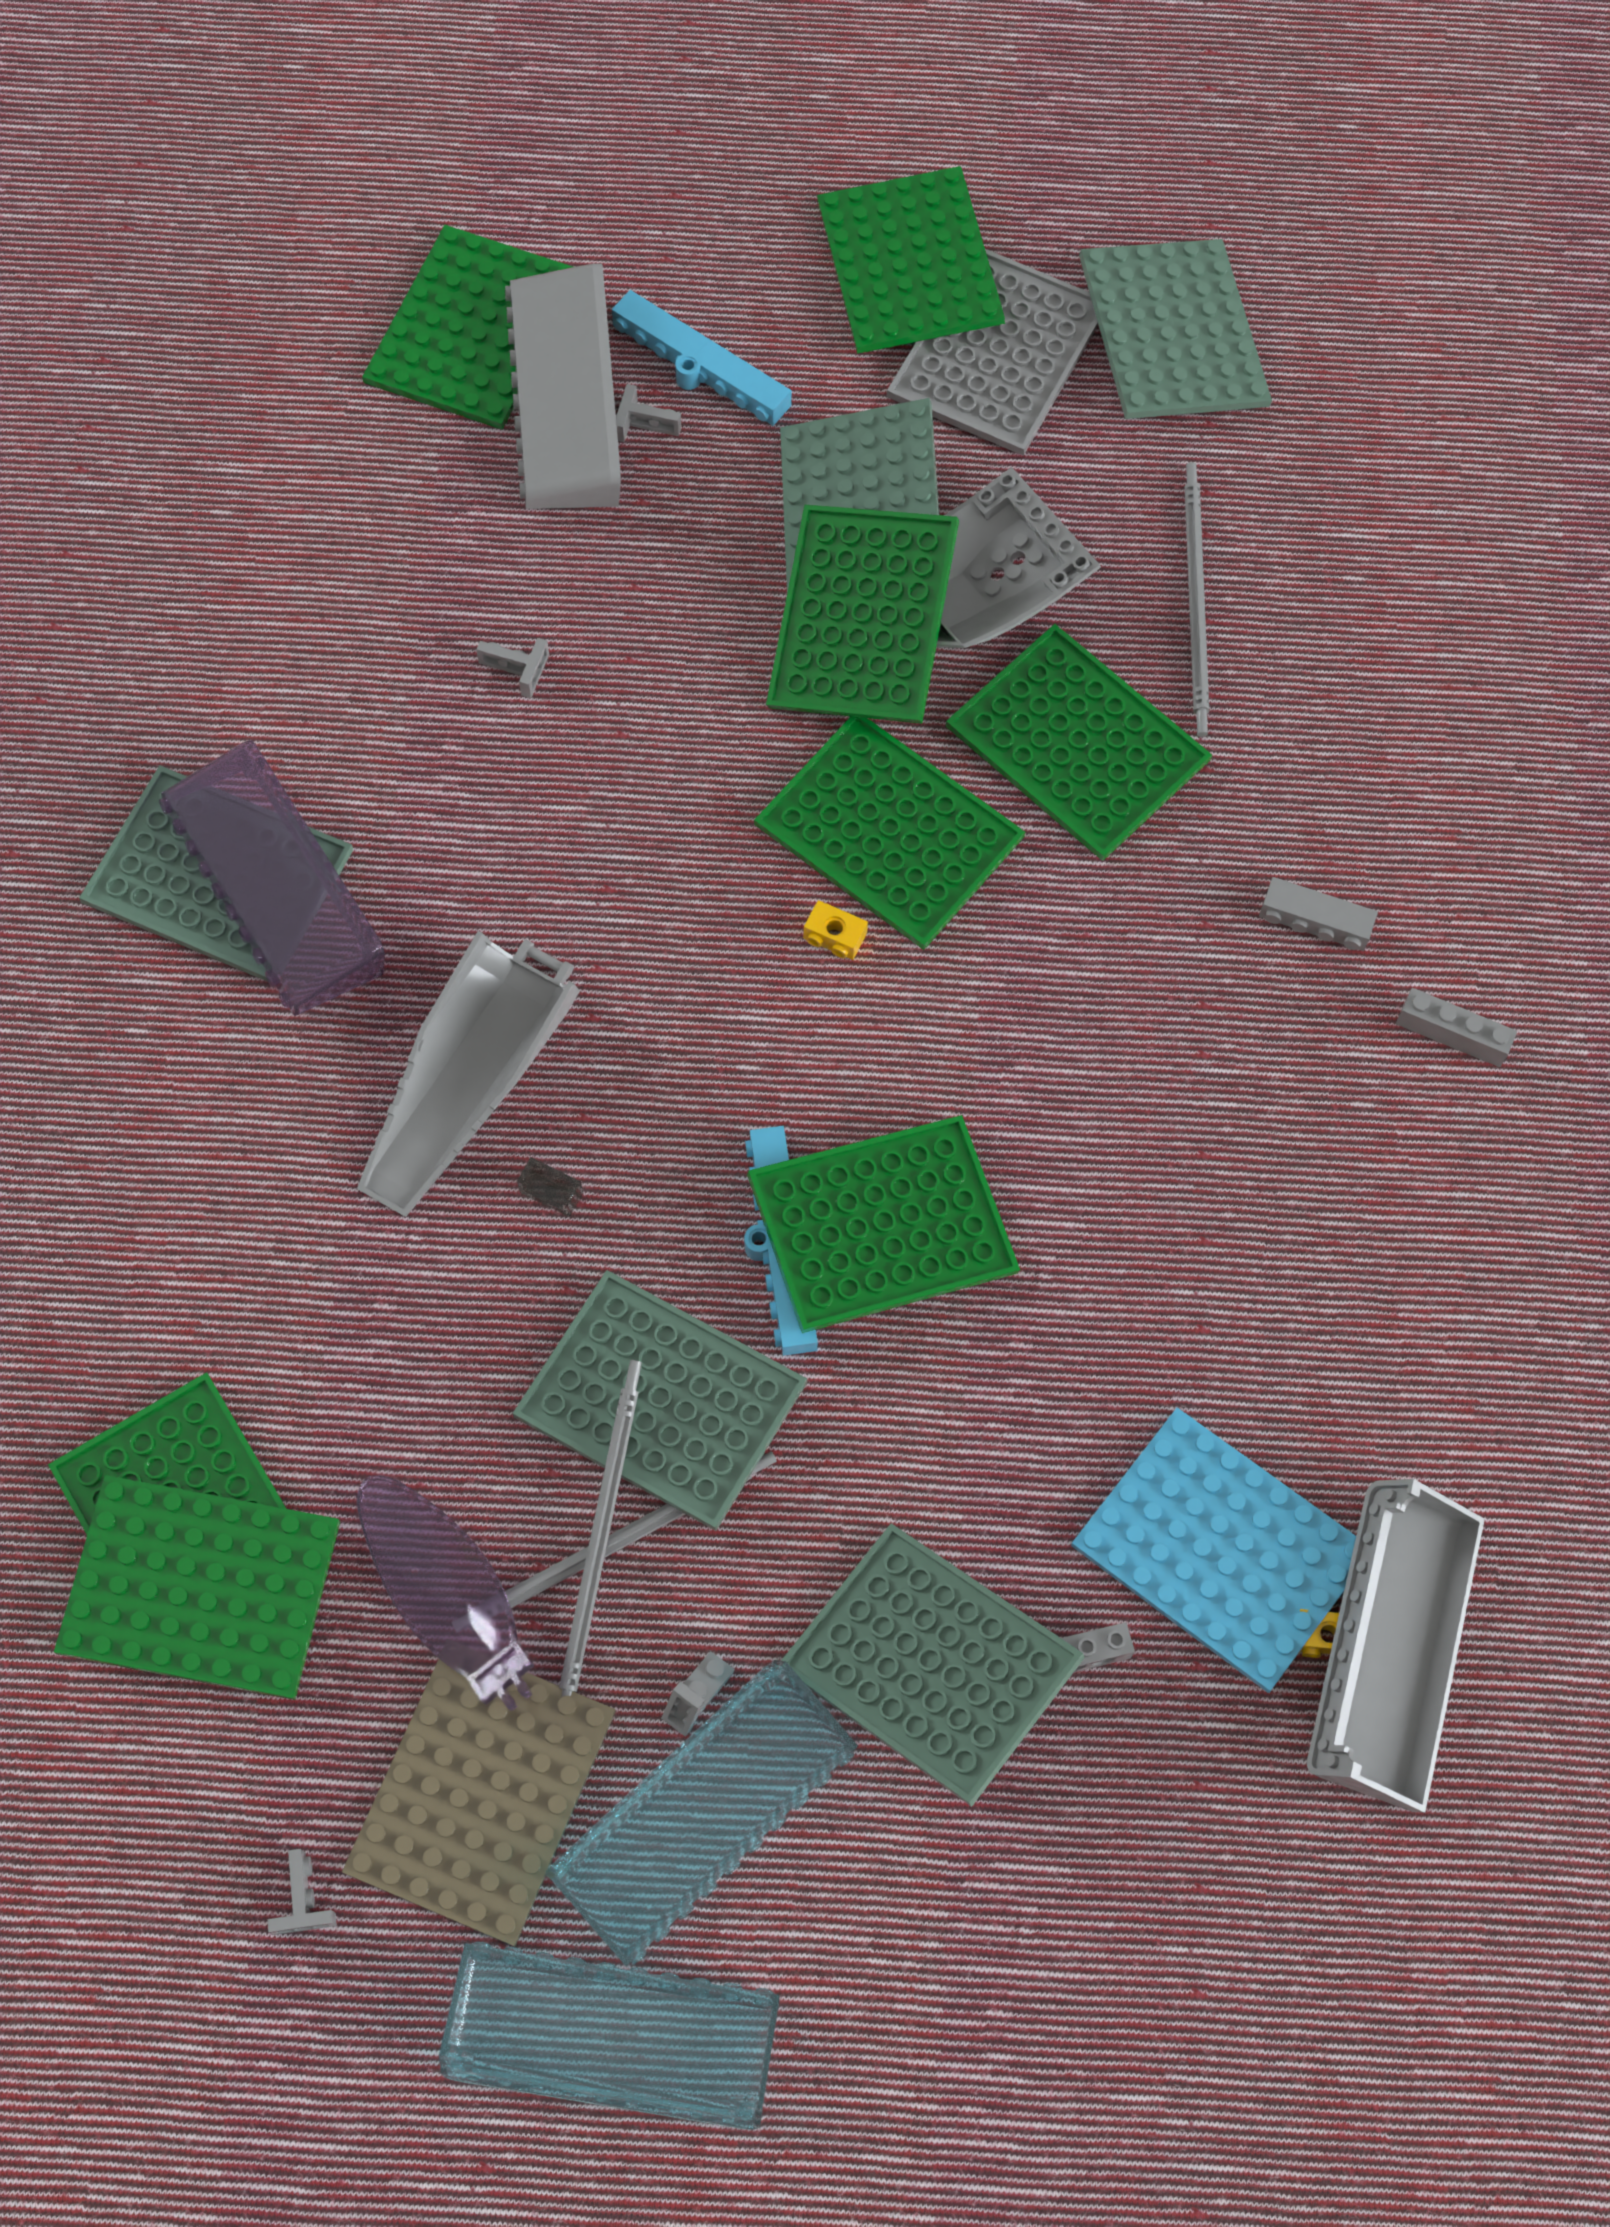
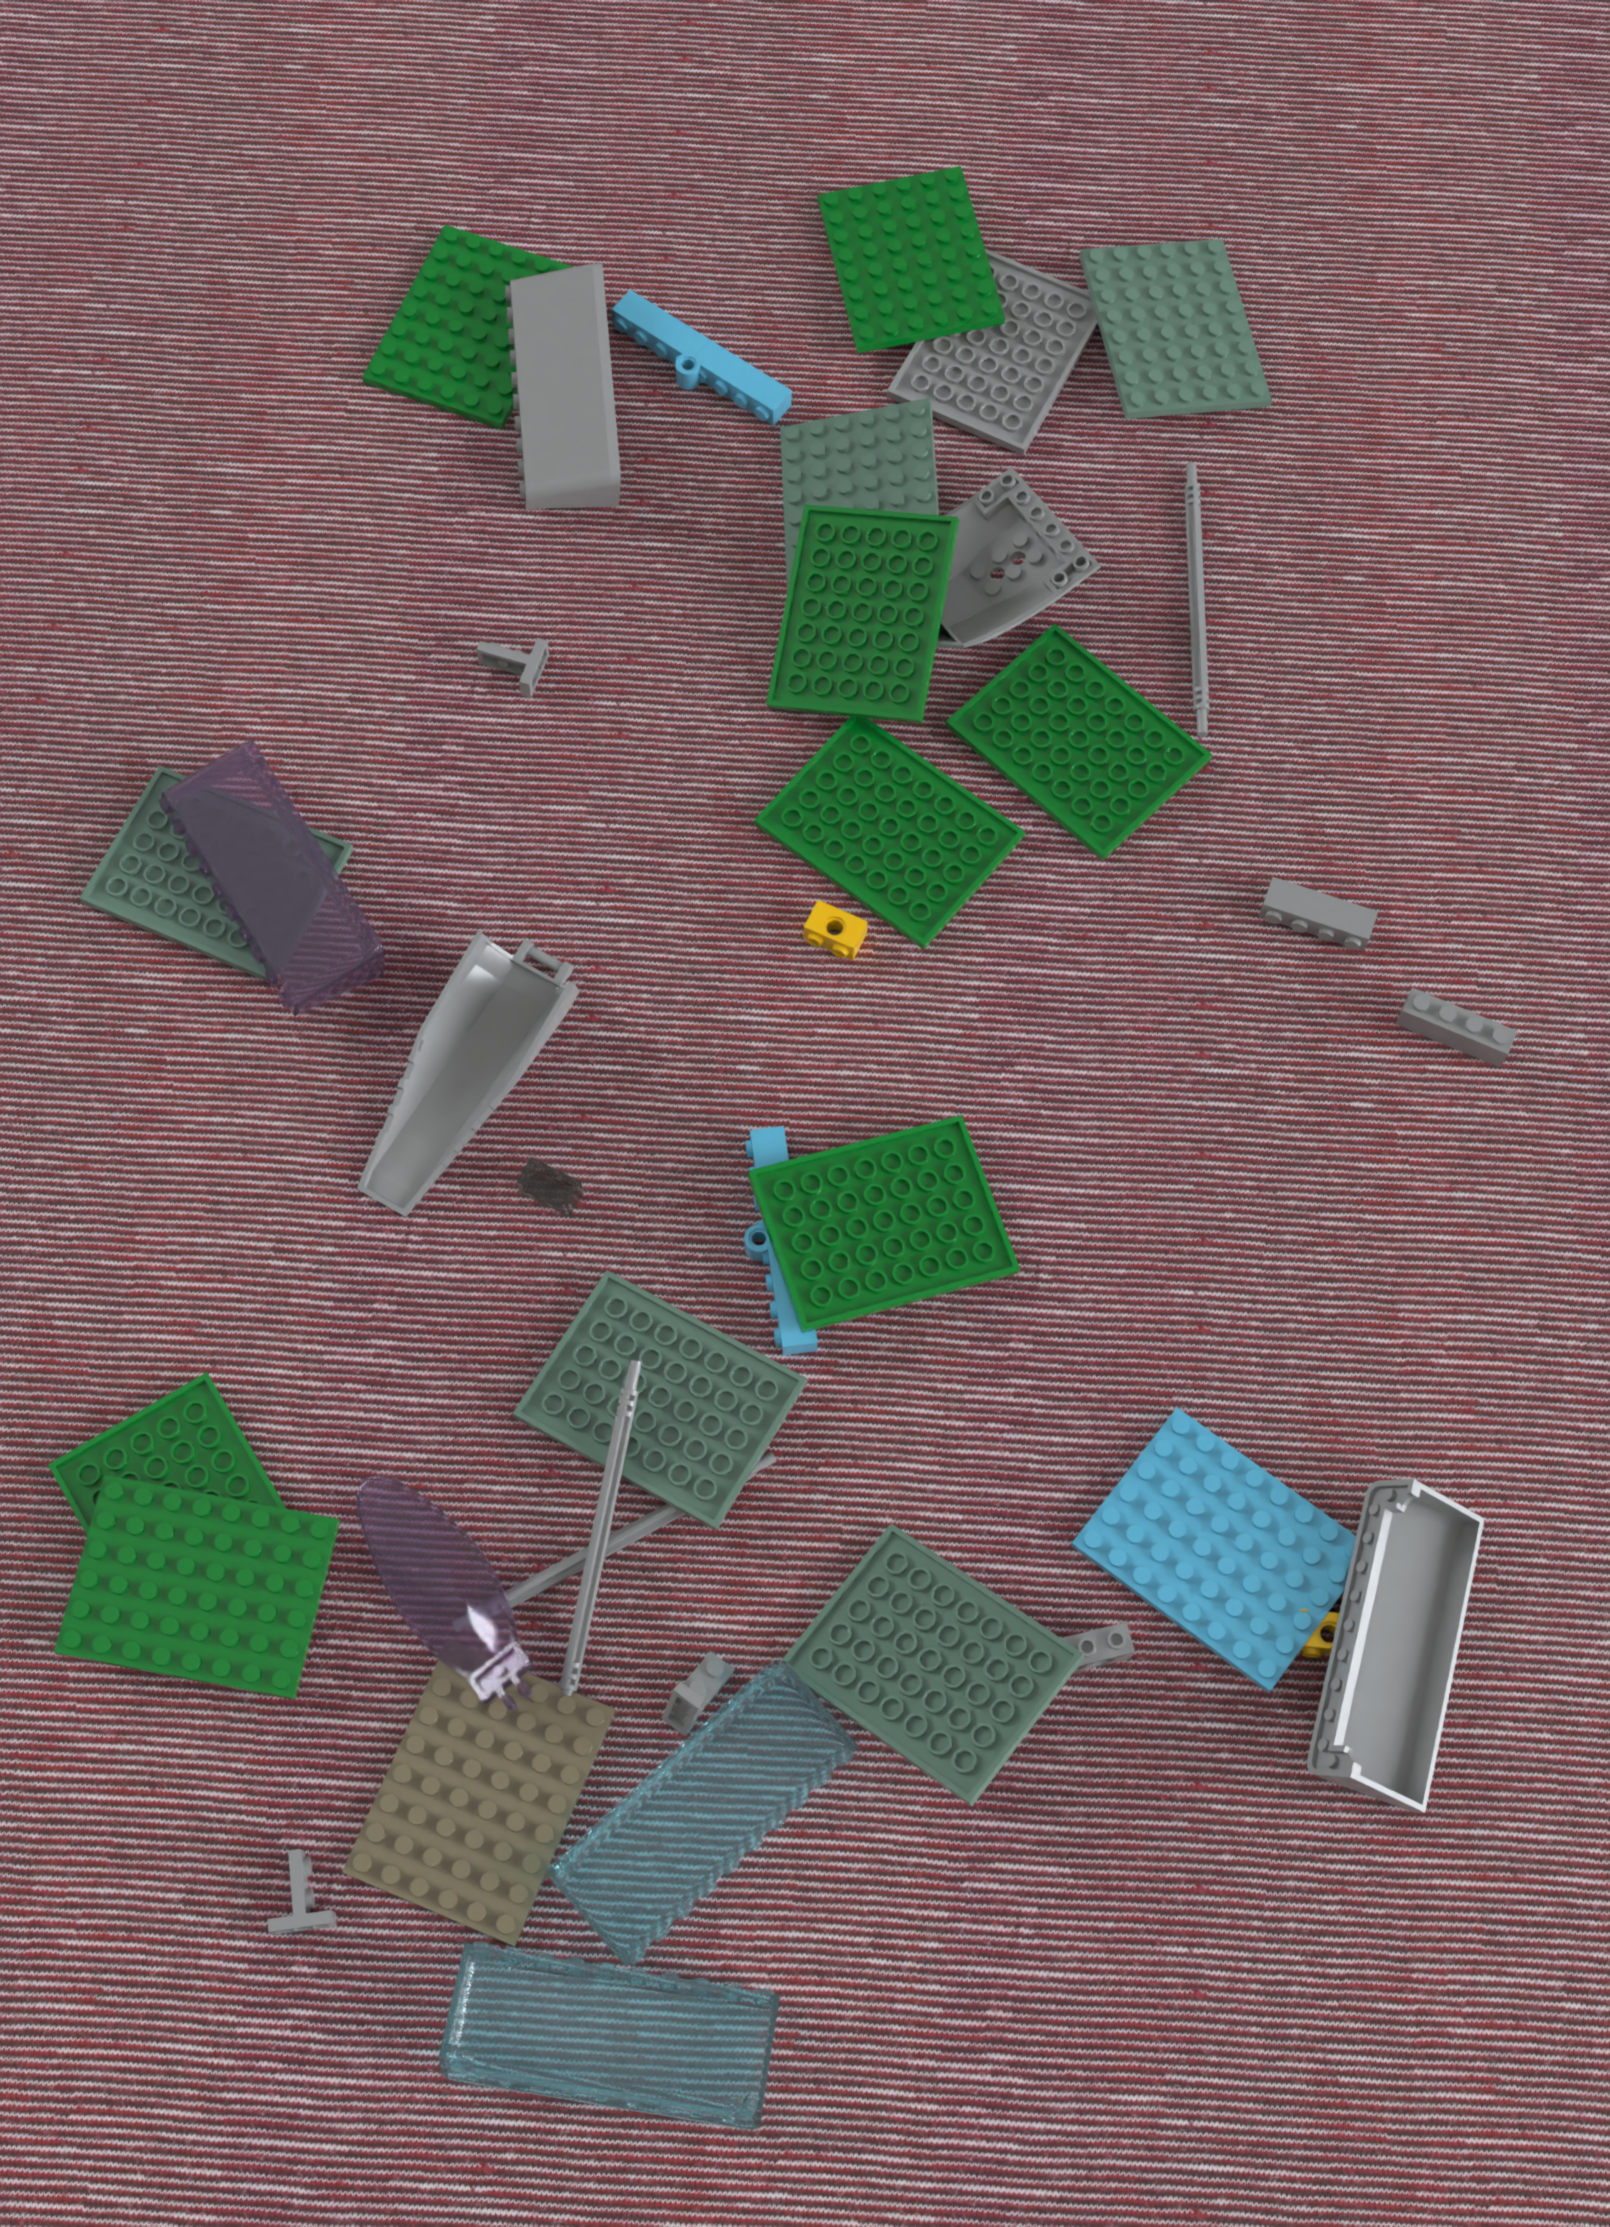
(644, 416): light grey bracket -> none

